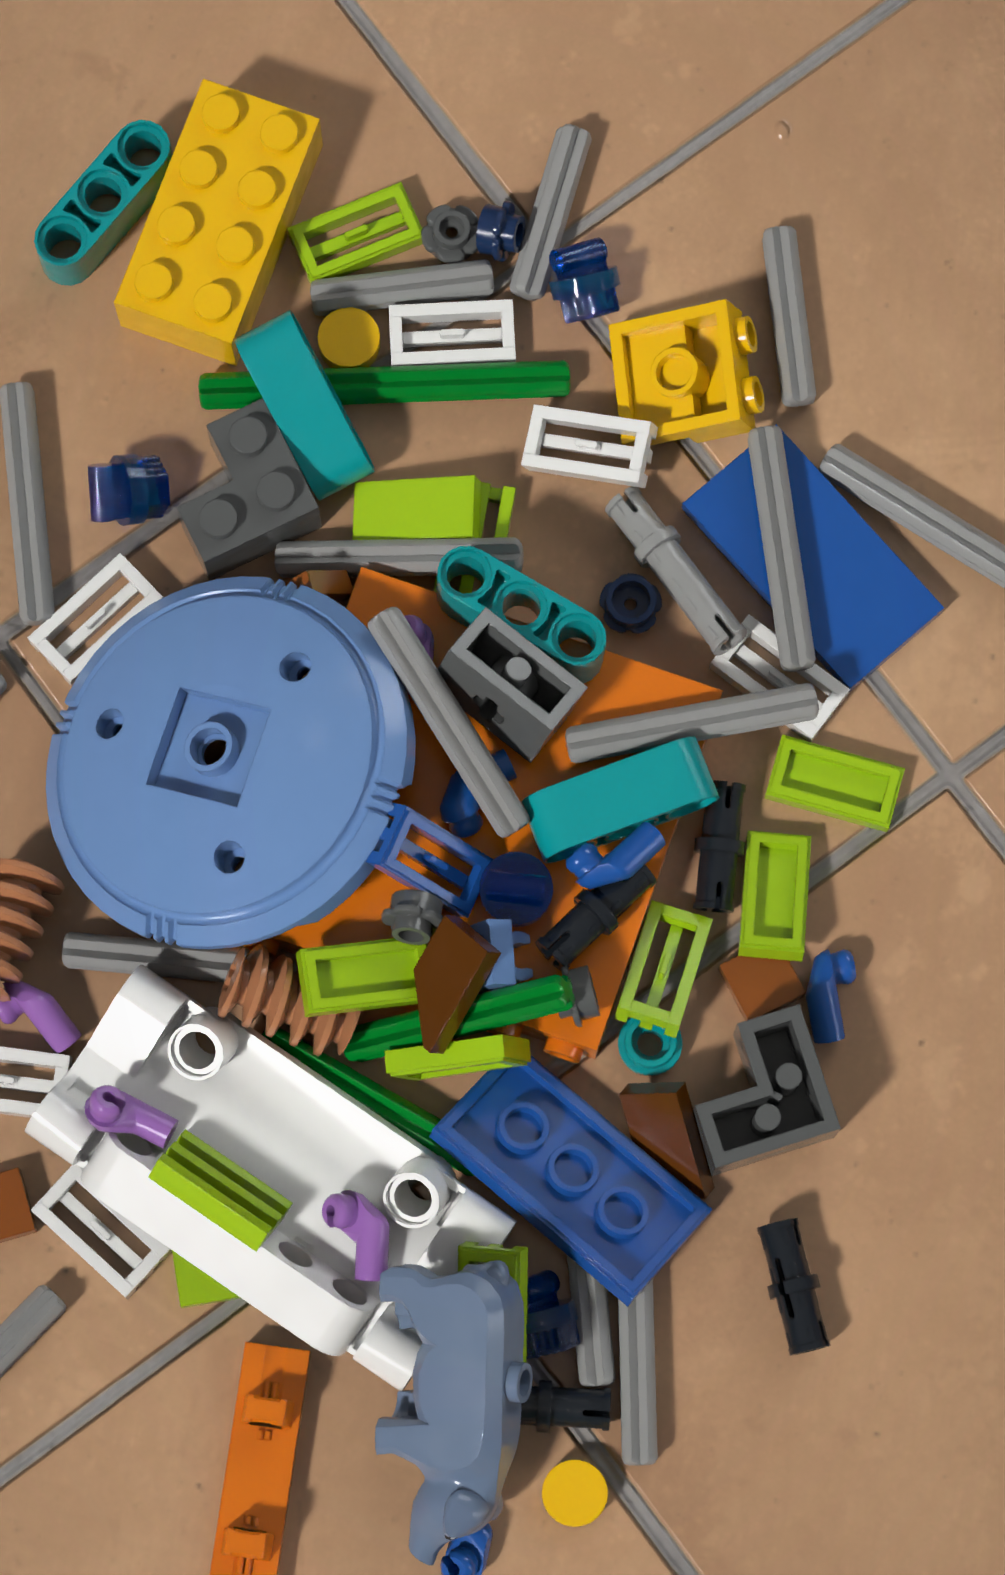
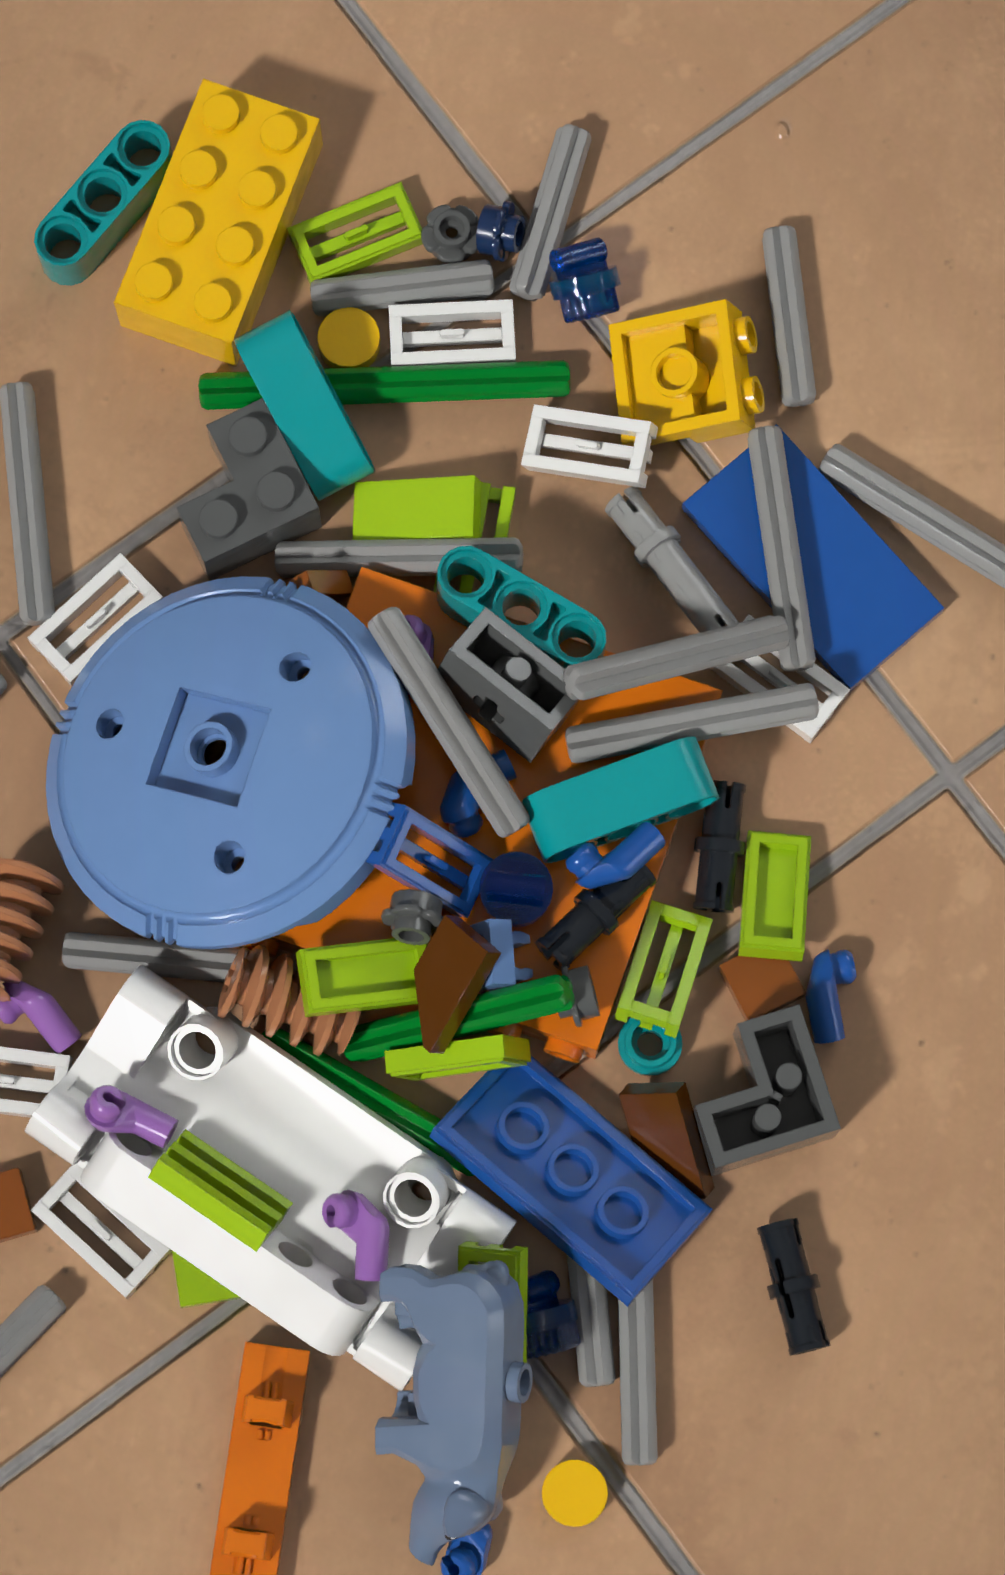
(128, 489): clear blue piece -> none
(566, 1407): black pin -> none
(630, 587): dark blue plate -> none
(675, 657): none -> light grey axle
(834, 783): lime tile -> none

